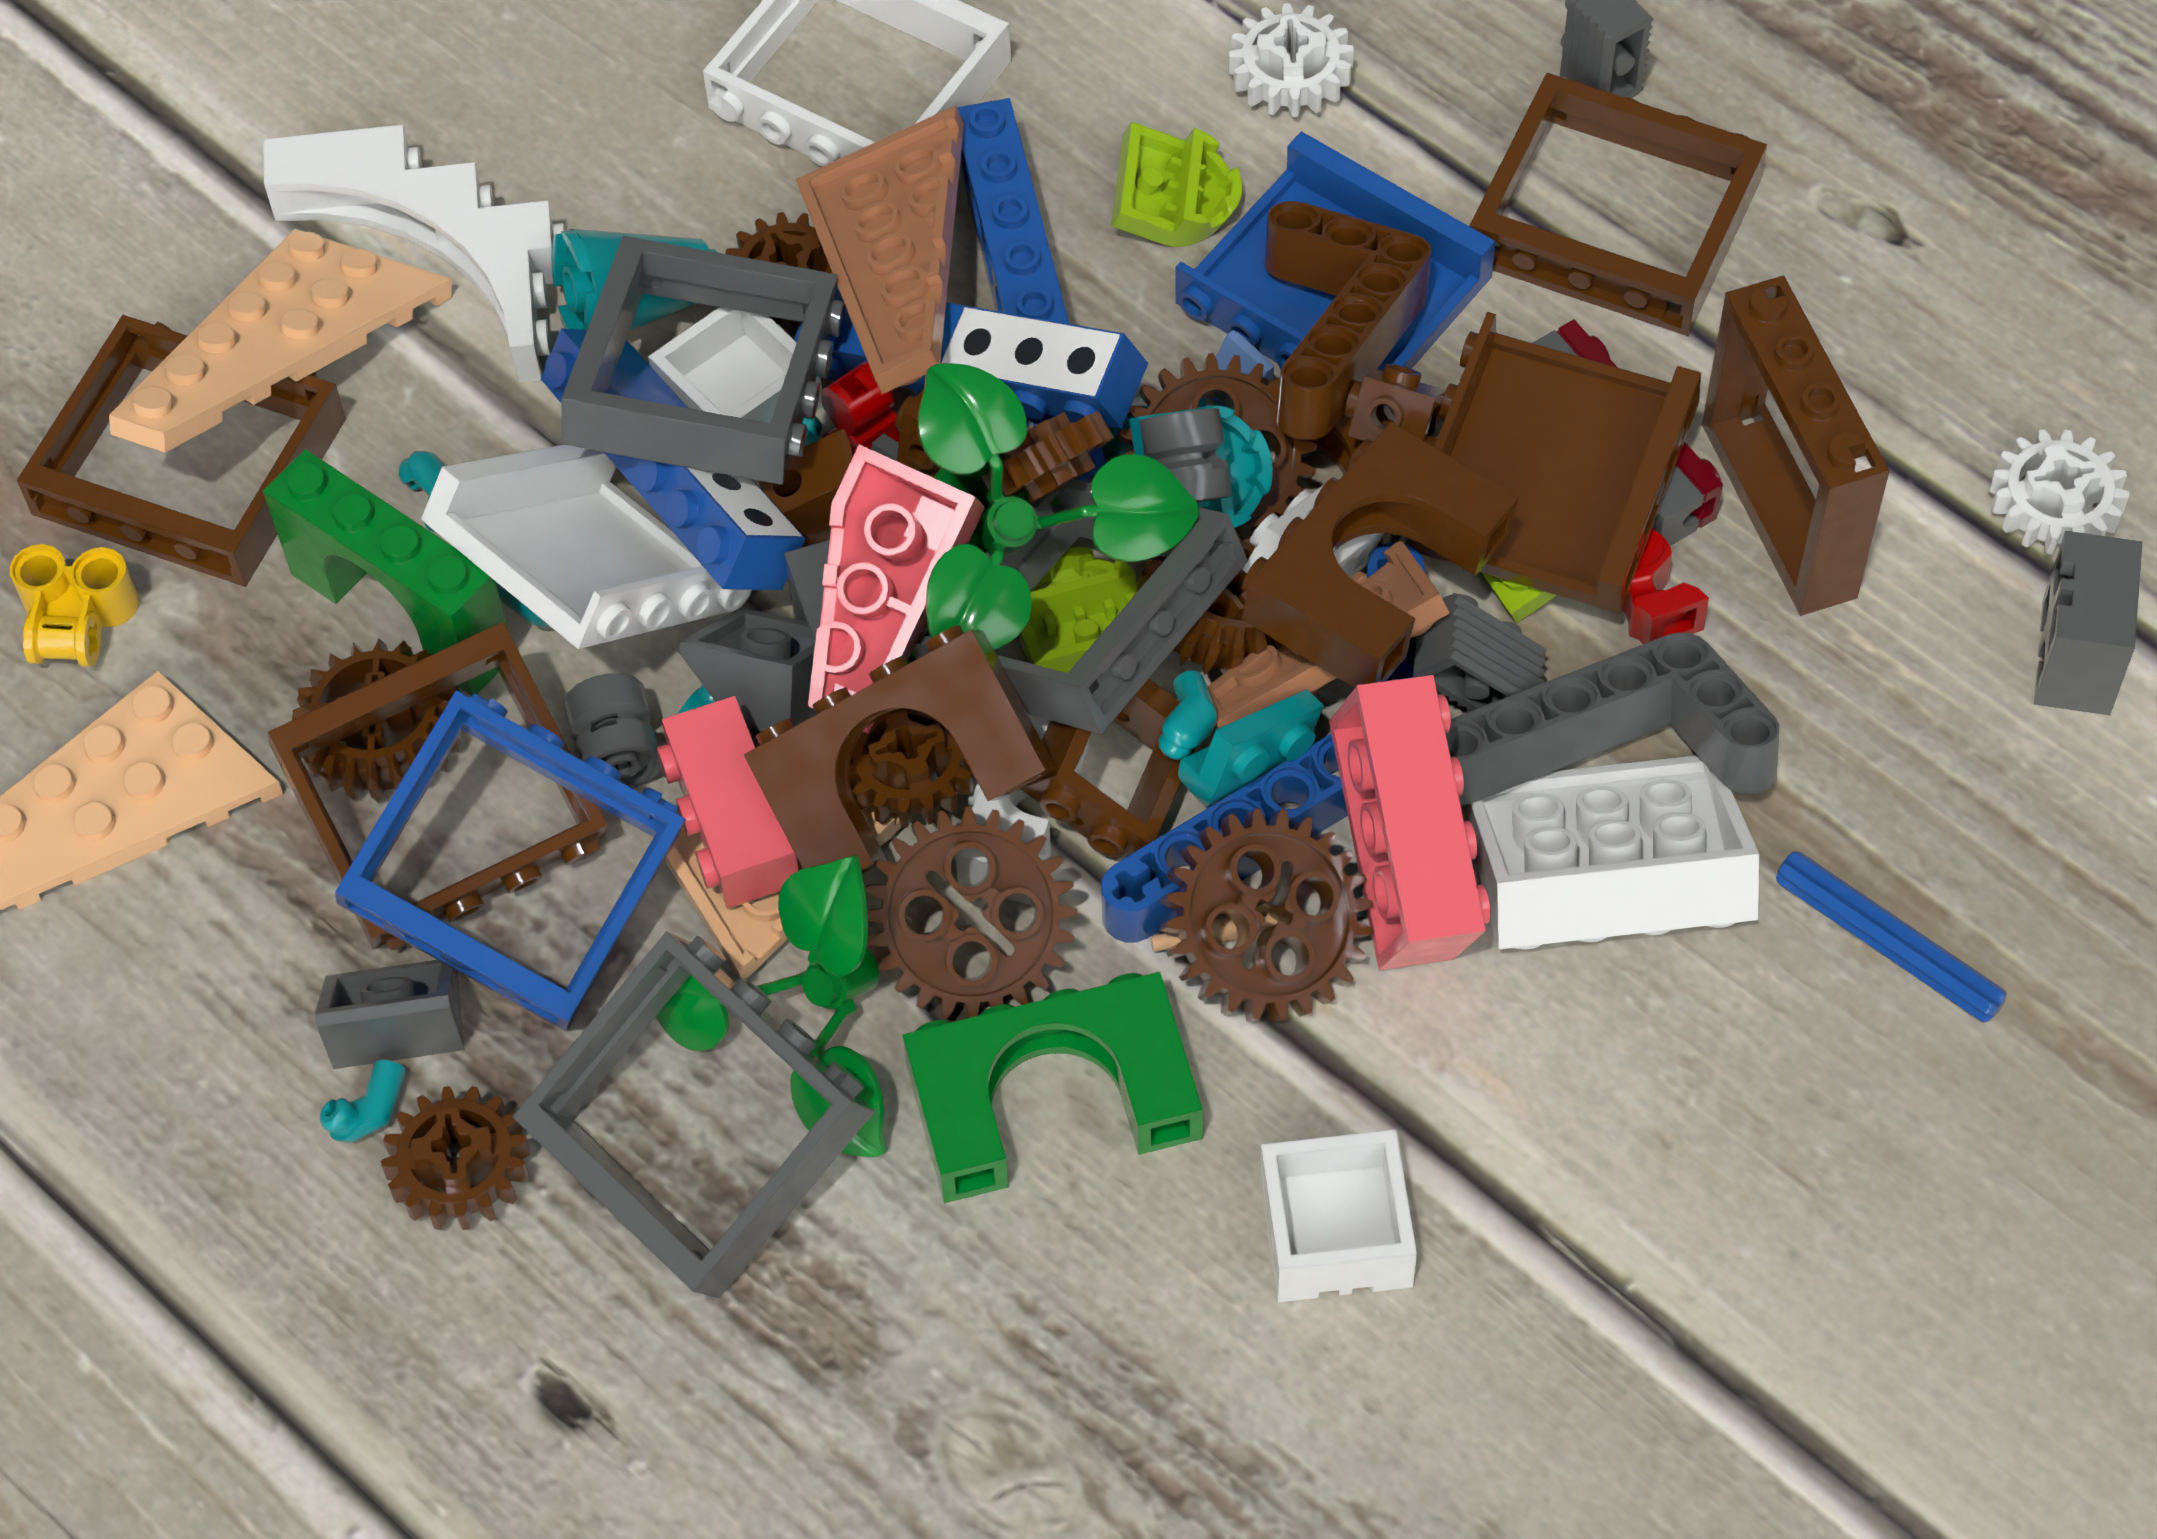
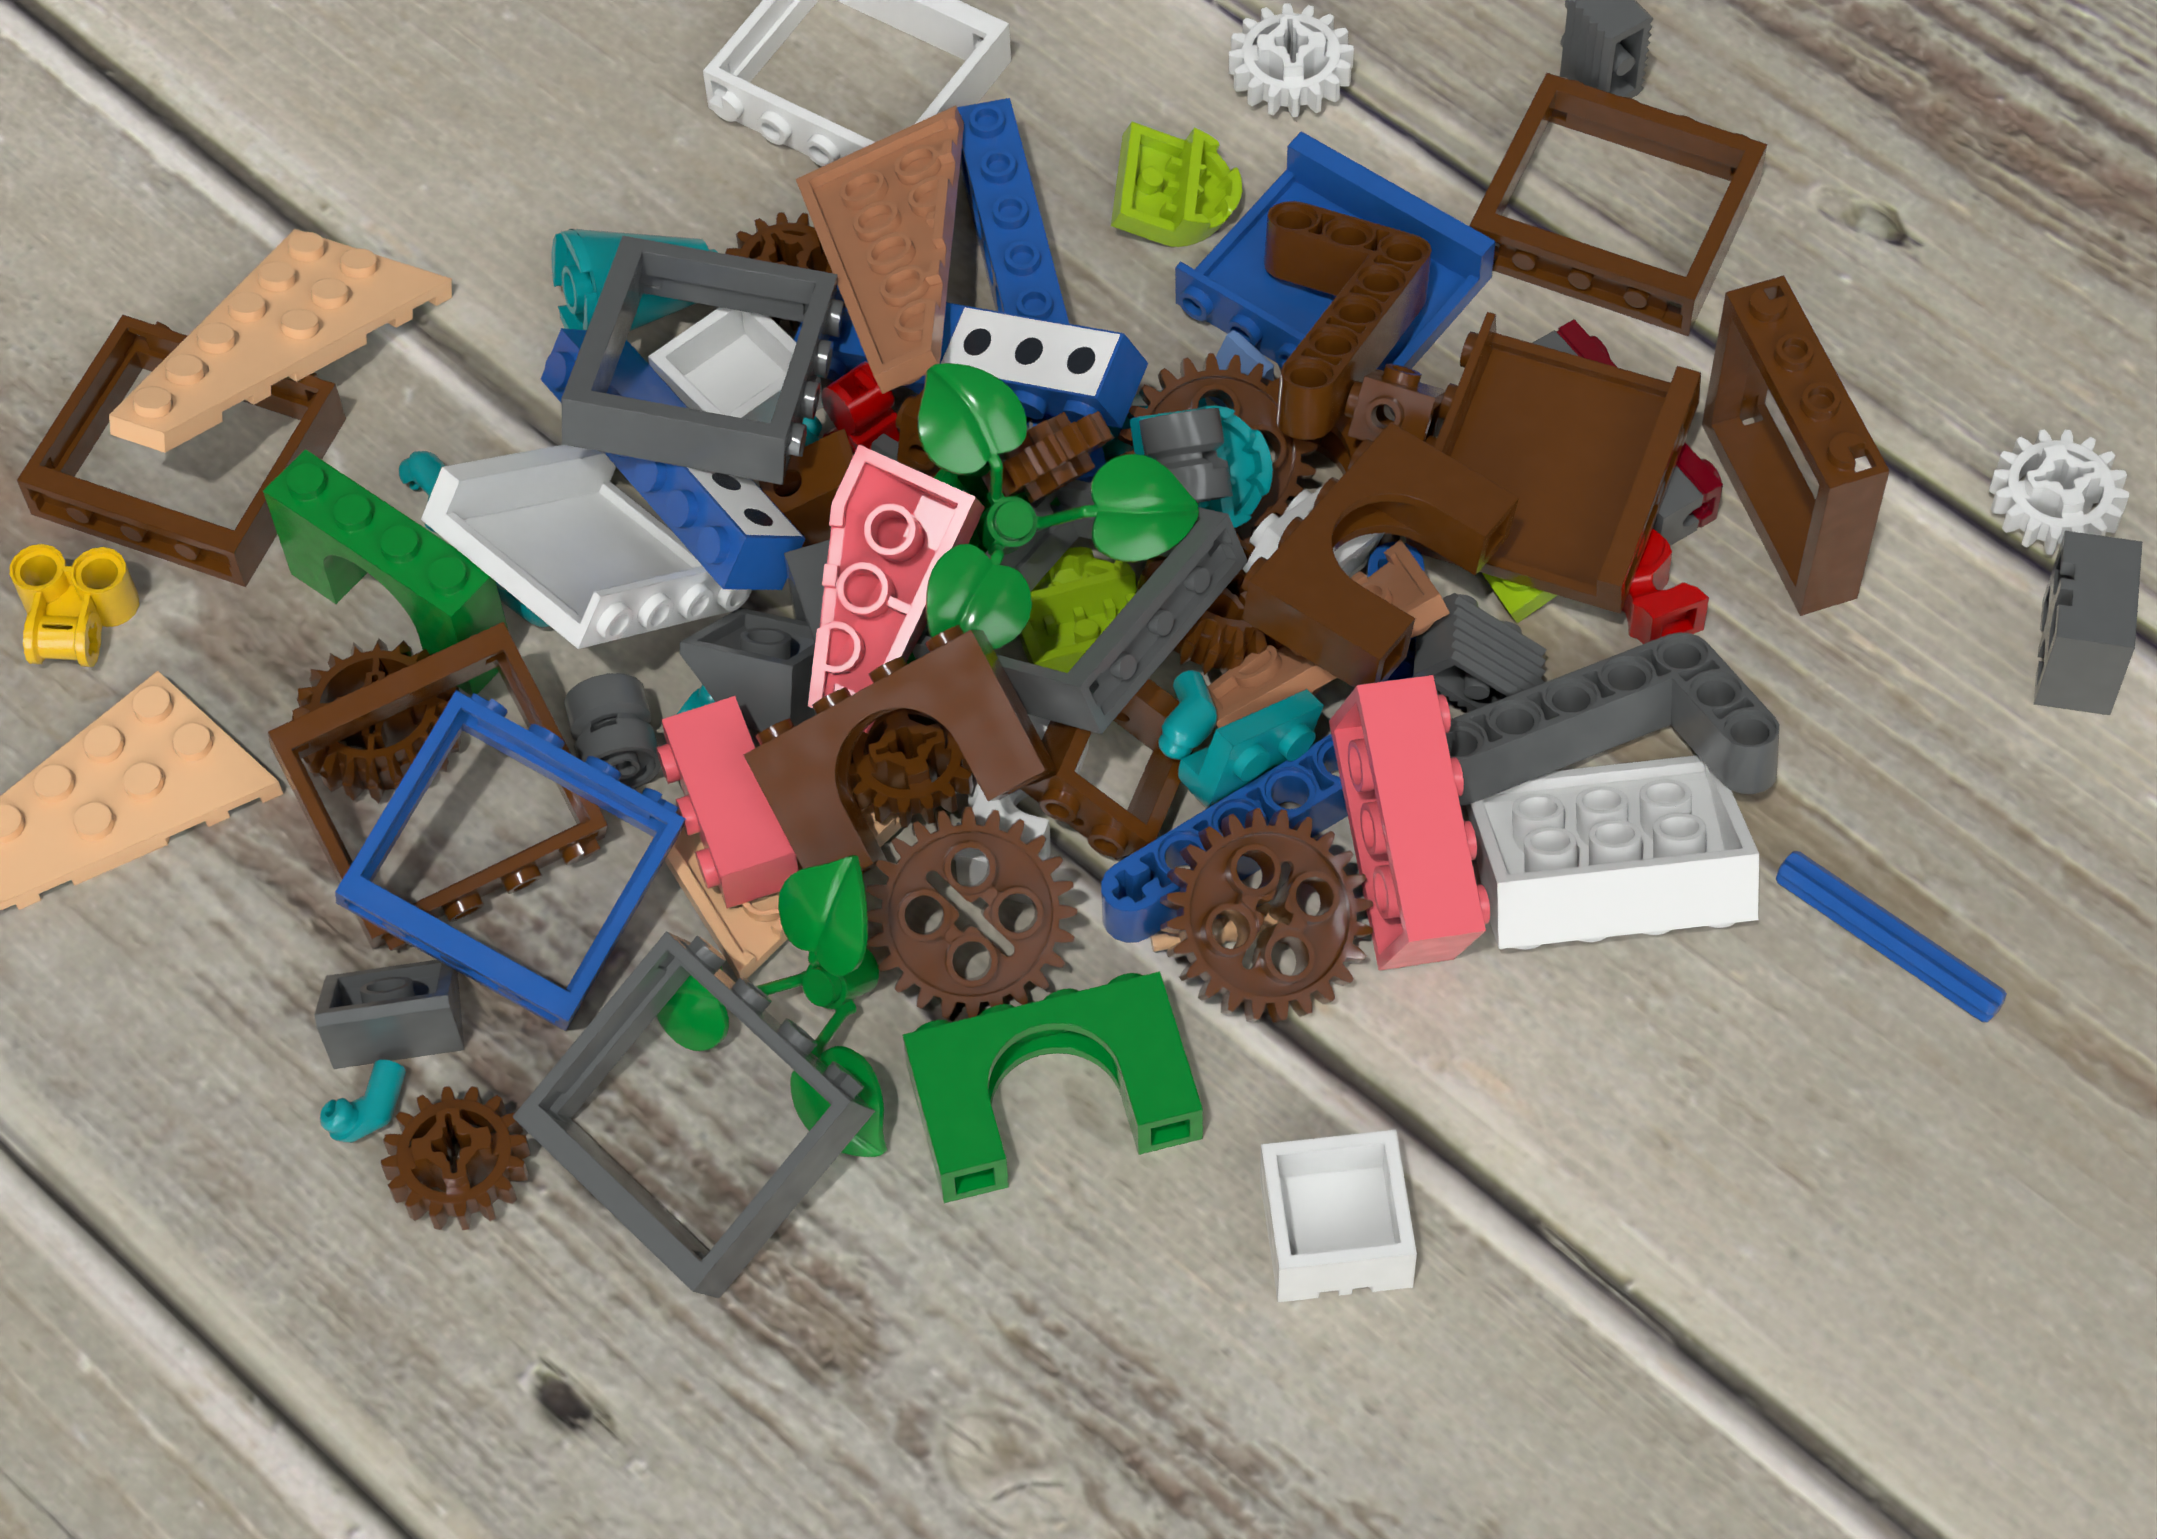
(380, 184): white arch -> none

